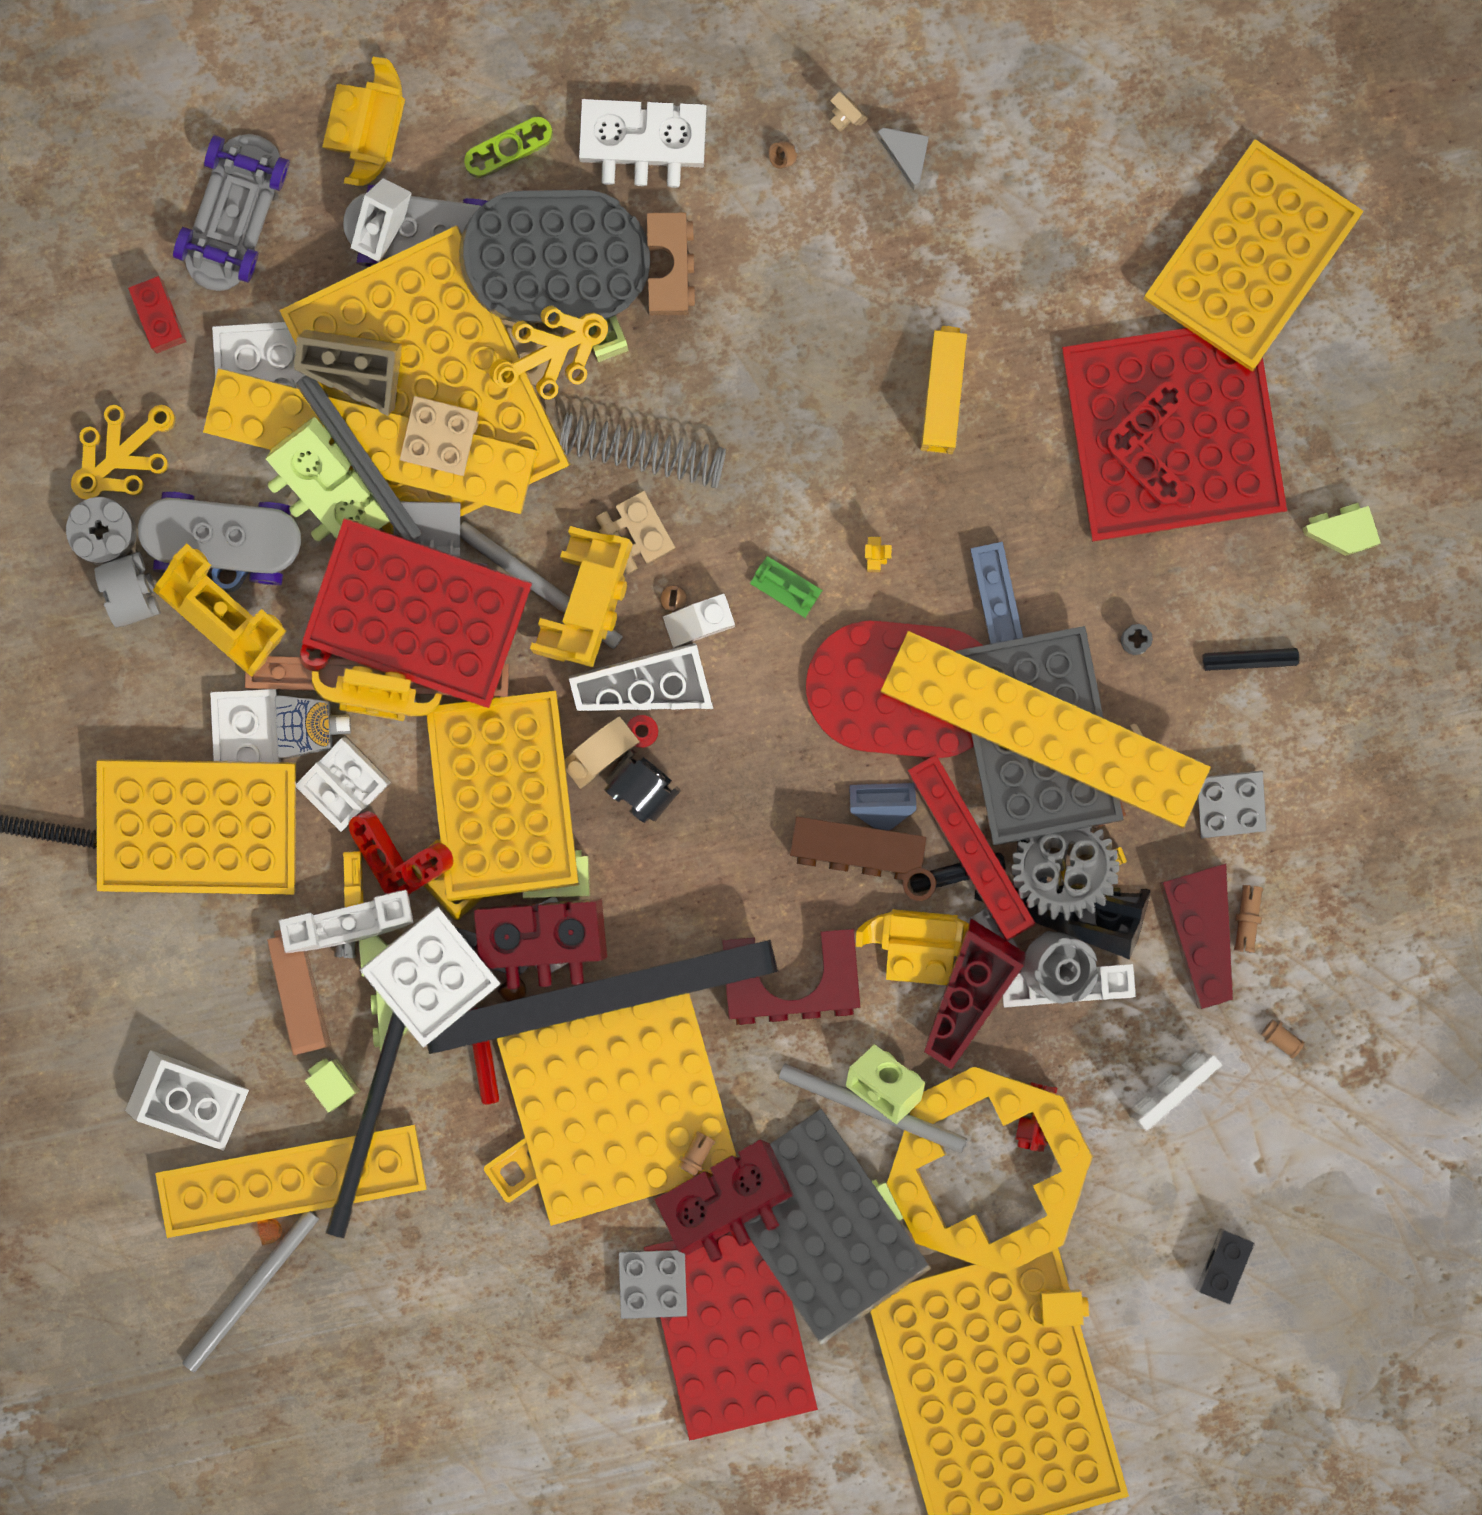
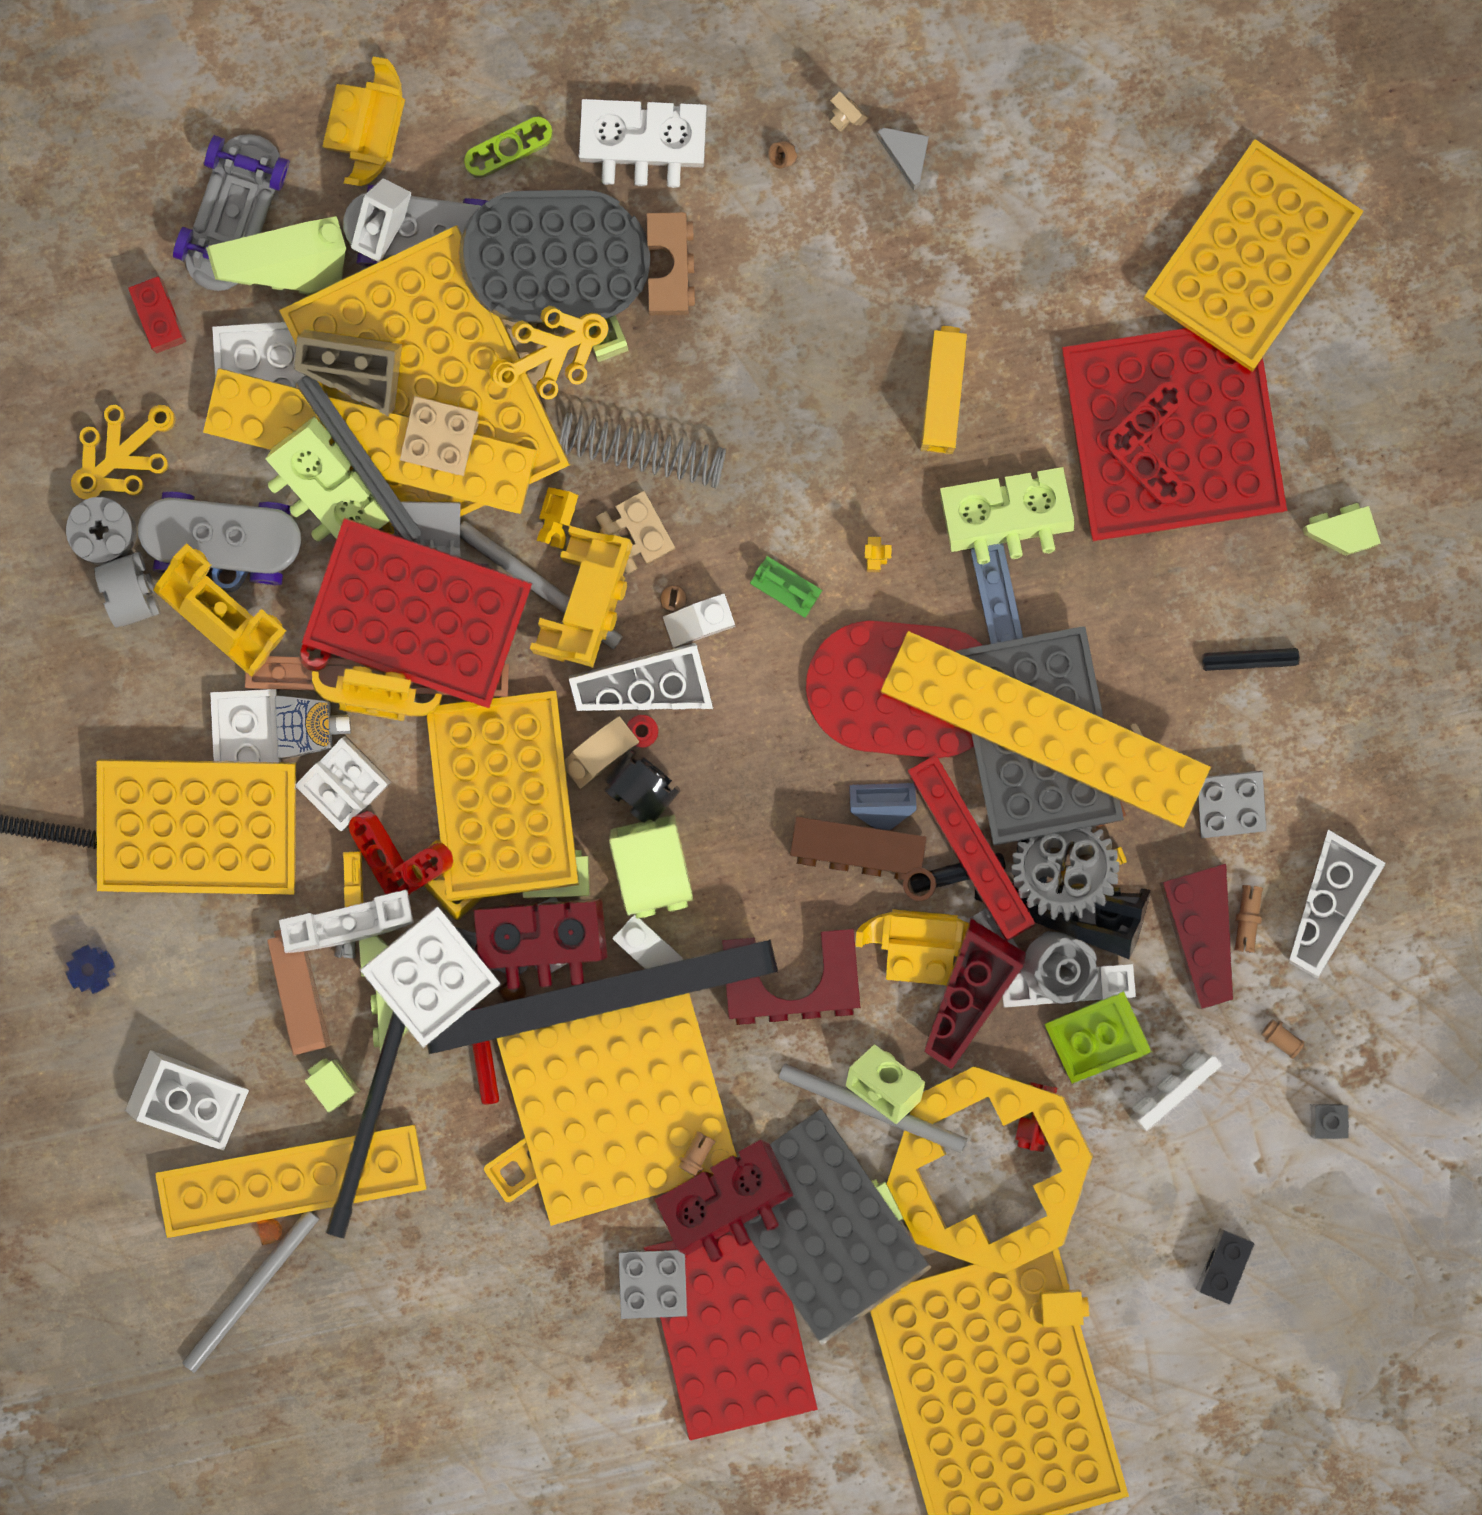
(103, 969): none -> clear blue brick
(292, 257): none -> yellowish green wedge
(556, 511): none -> yellow plate
(645, 944): none -> white slope
(651, 866): none -> yellowish green brick
(1022, 509): none -> yellowish green piece
(1097, 1037): none -> lime plate
(1128, 646): dark grey bush -> none
(1329, 1121): none -> dark grey brick
(1336, 894): none -> white wedge

